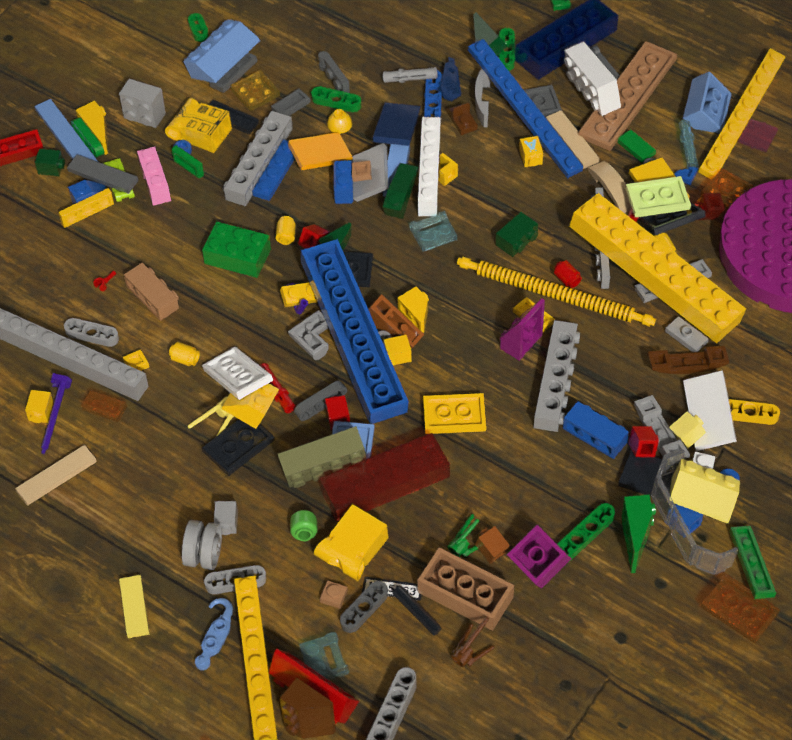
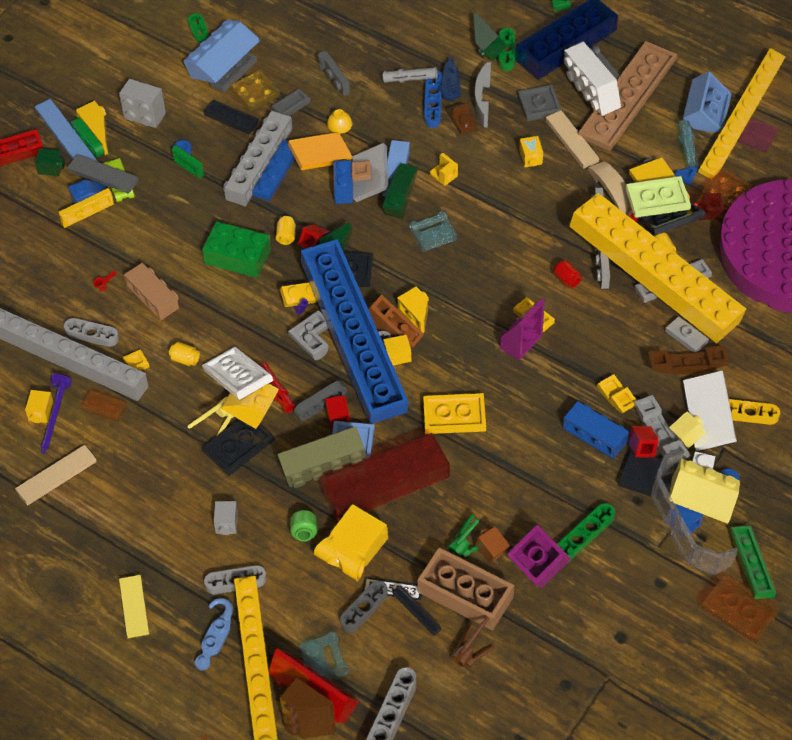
(154, 176): bright pink arch -> none
(200, 125): yellow piece -> none
(201, 544): light grey wheel -> none
(328, 94): green beam -> none
(333, 594): medium nougat plate -> none
(396, 124): dark blue tile -> none
(429, 166): white arch -> none
(517, 234): dark green brick -> none
(525, 108): blue plate -> none
(540, 286): yellow hose -> none
(561, 346): light grey brick -> none
(614, 392): none -> yellow slope
(636, 146): green tile -> none
(636, 523): green slope -> none

